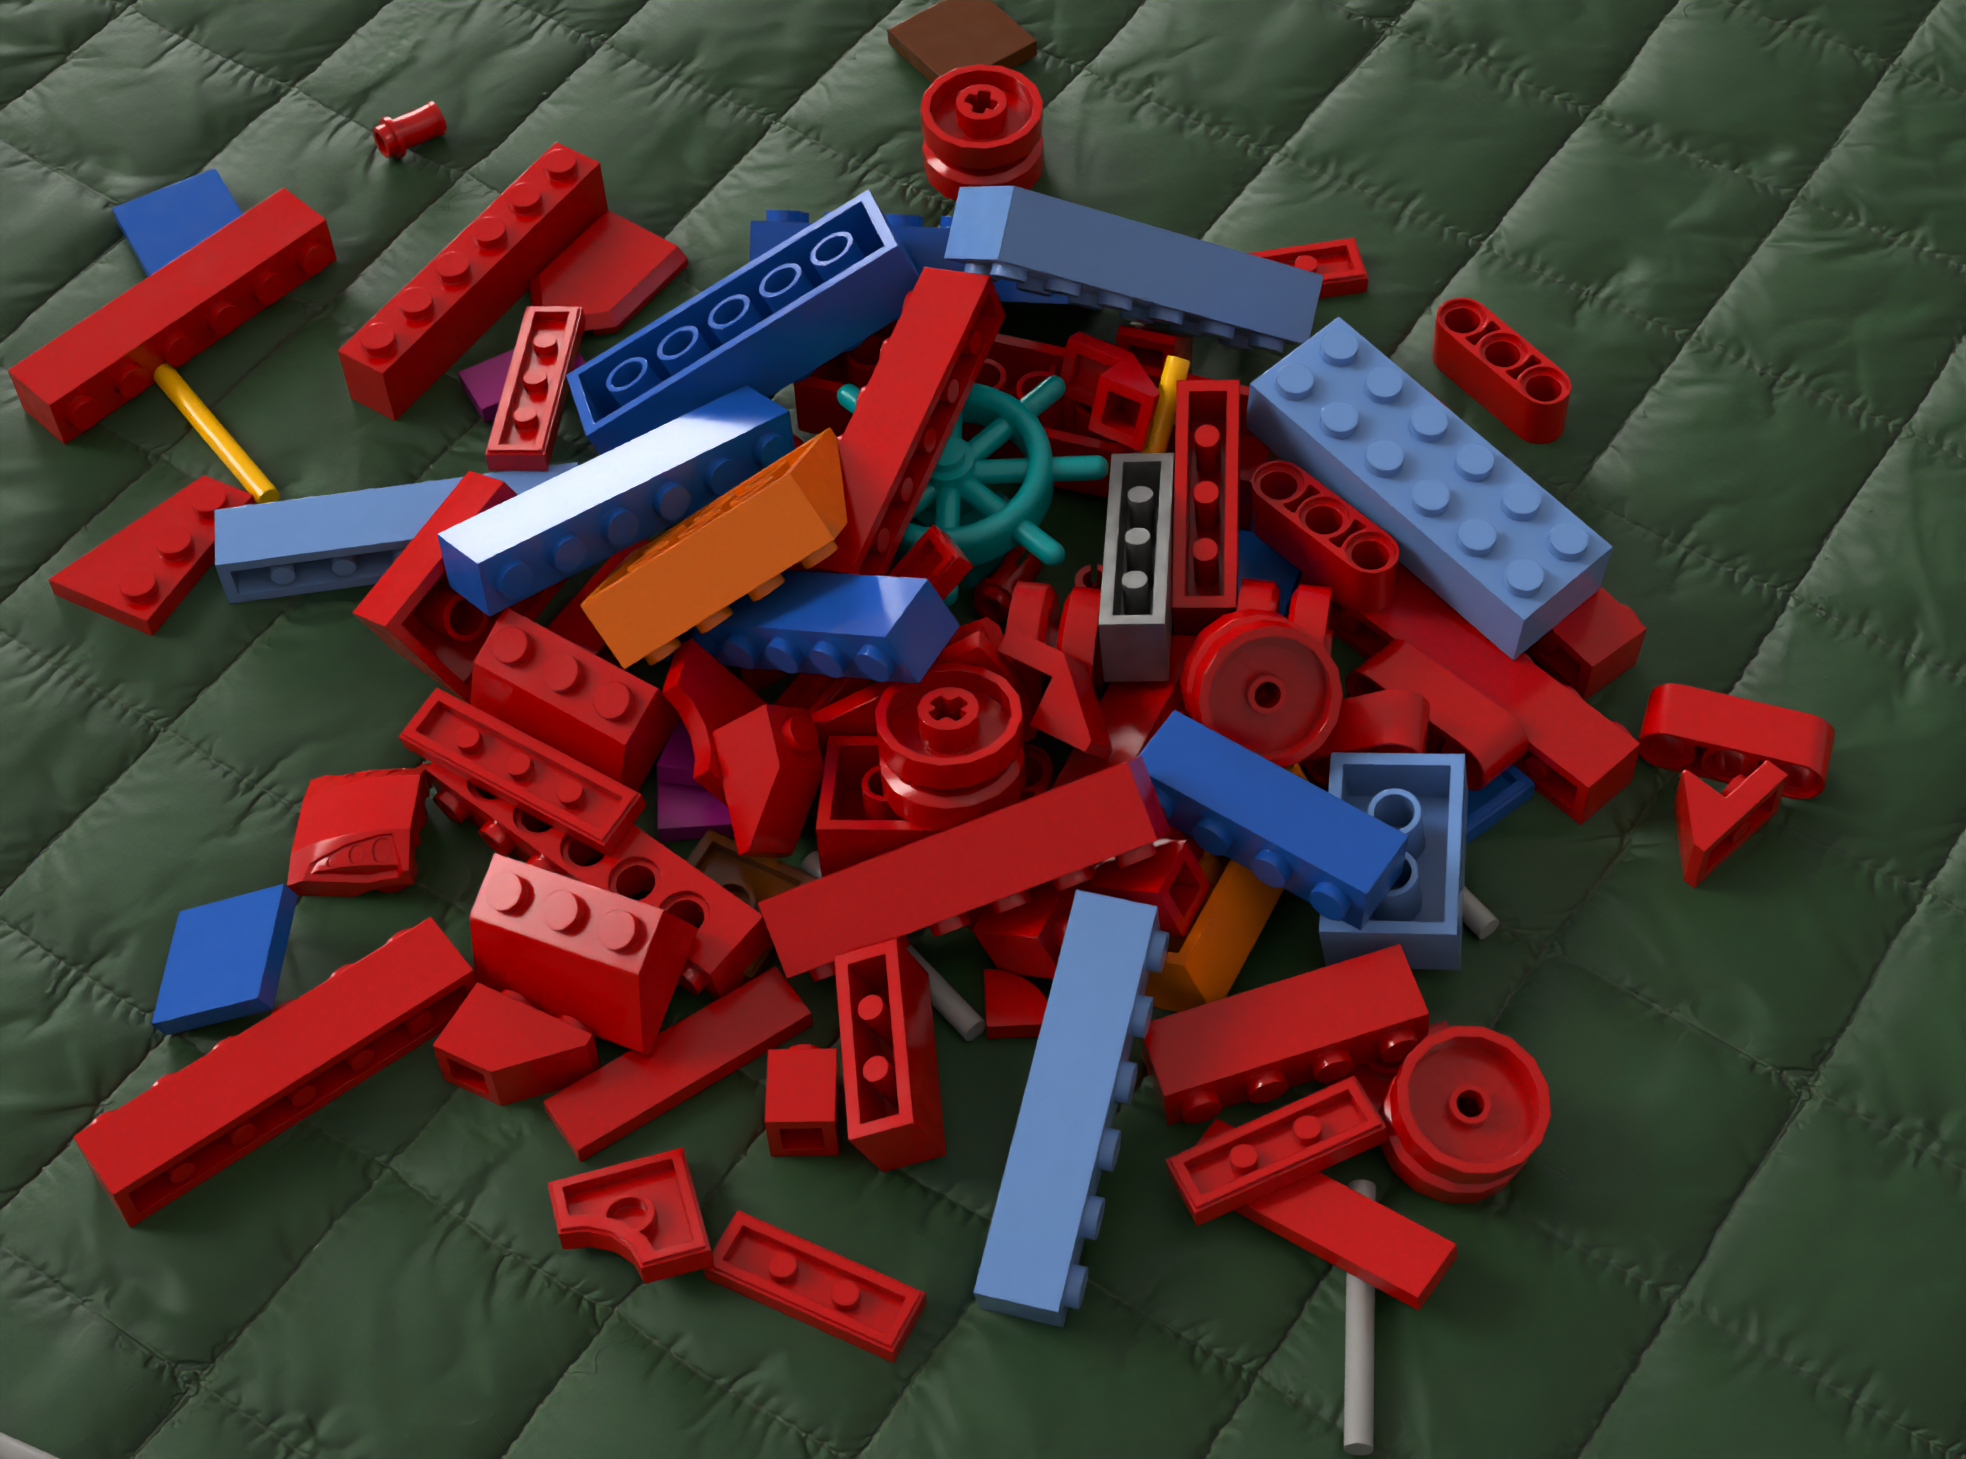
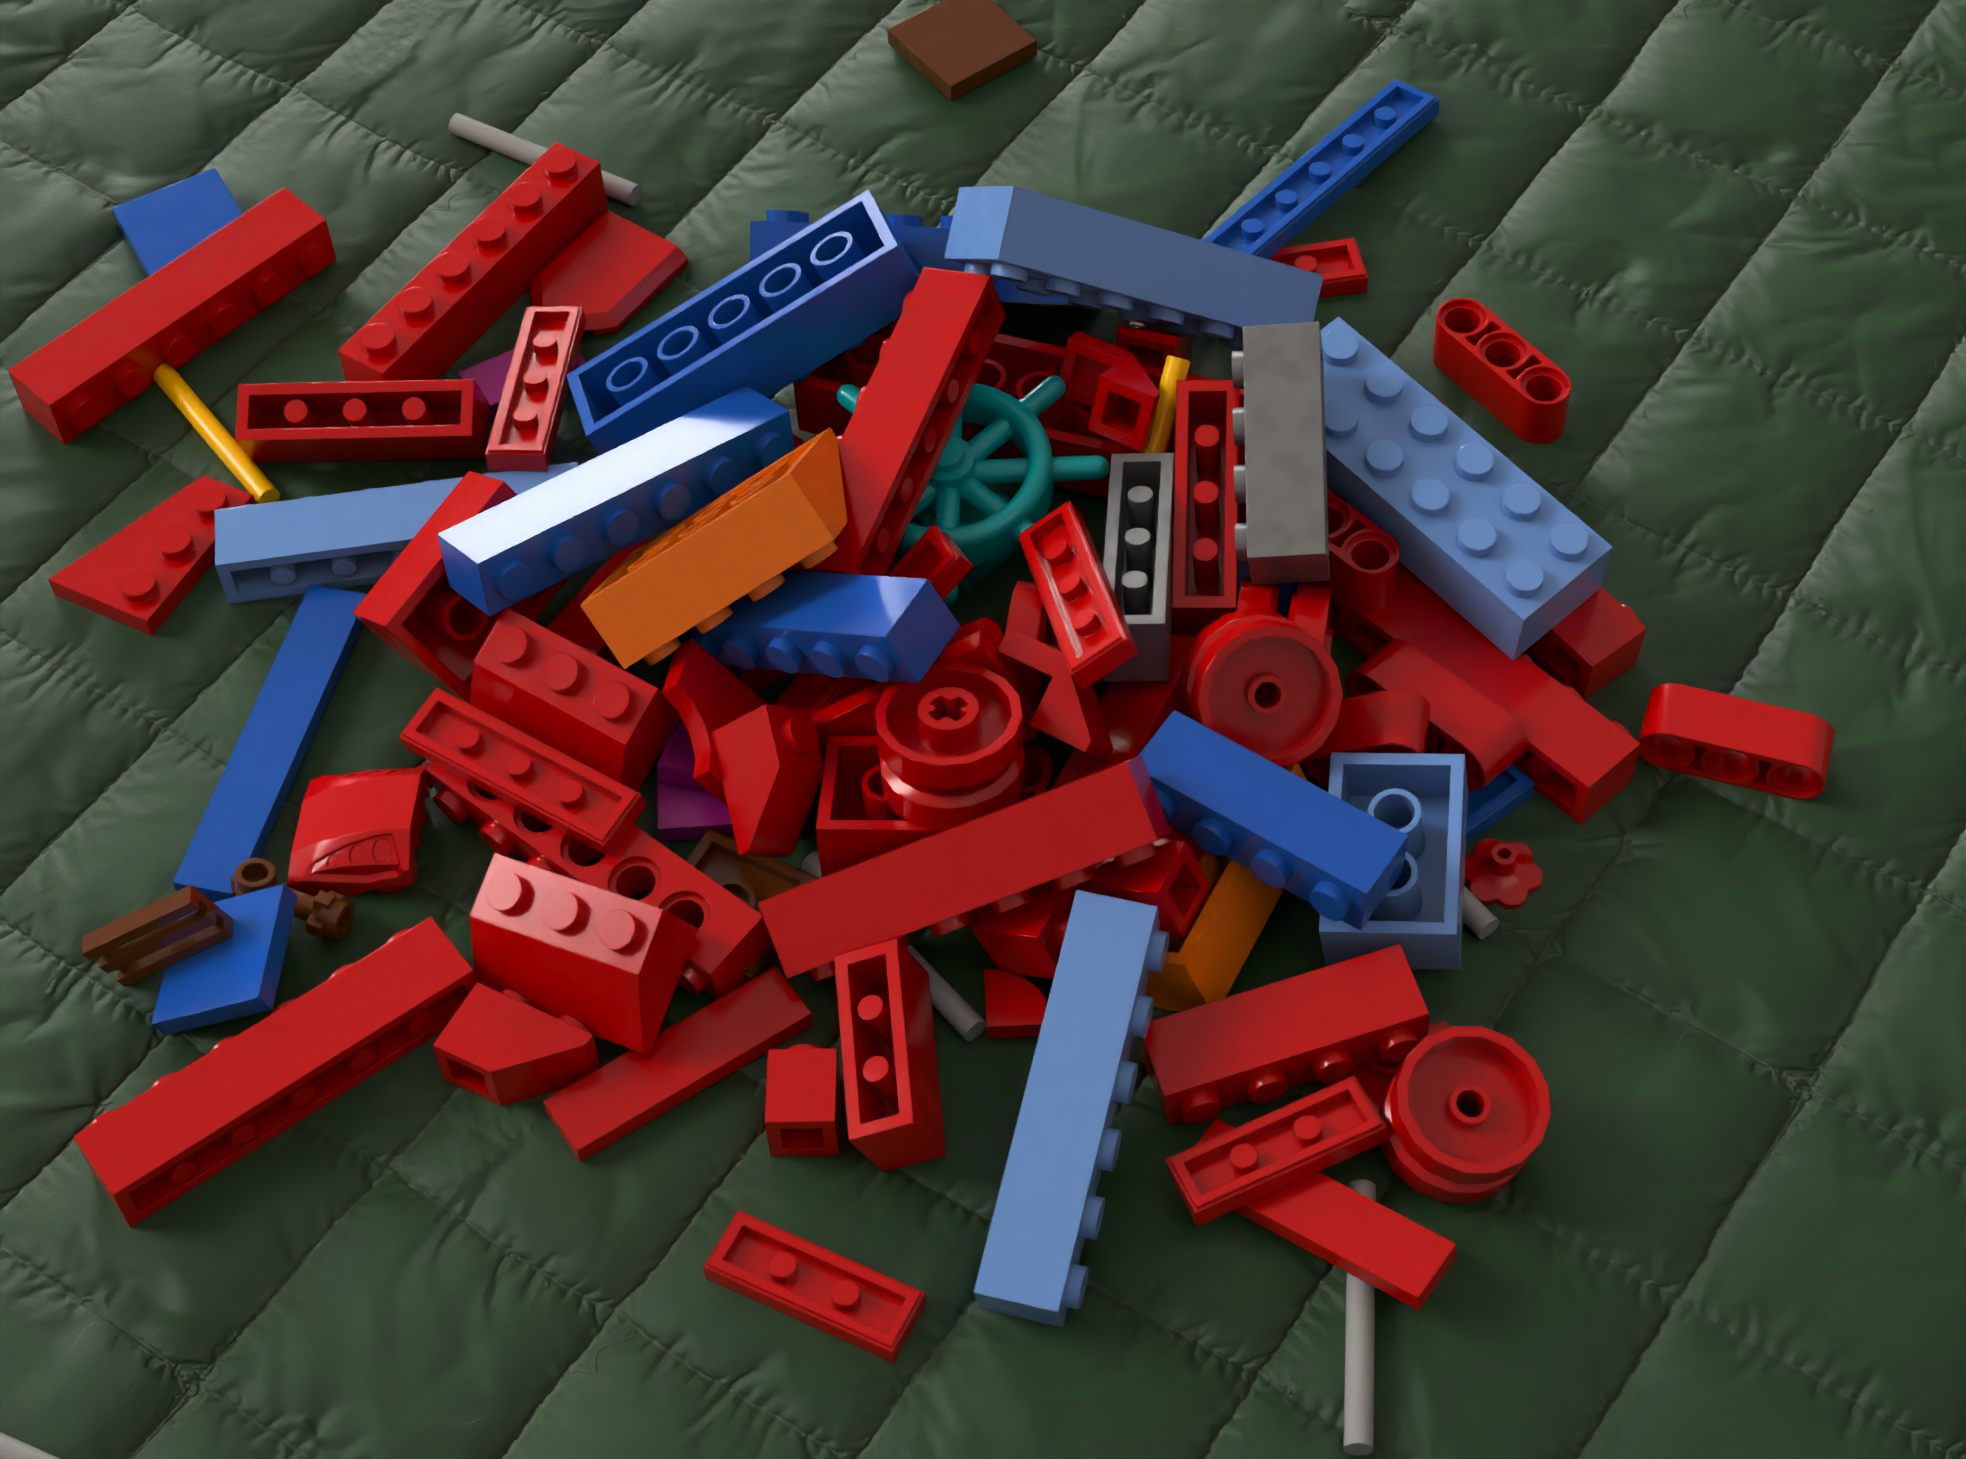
(163, 942): none -> reddish brown tile
(273, 741): none -> blue tile
(324, 915): none -> reddish brown bar
(362, 421): none -> red brick
(408, 130): red pin -> none
(529, 152): none -> light grey bar
(637, 1210): red tile -> none
(982, 129): red wheel -> none
(995, 593): red pin -> none
(1077, 595): none -> red tile
(1284, 454): none -> flat silver brick
(1327, 171): none -> blue tile
(1502, 873): none -> red plant
(1717, 824): red slope -> none

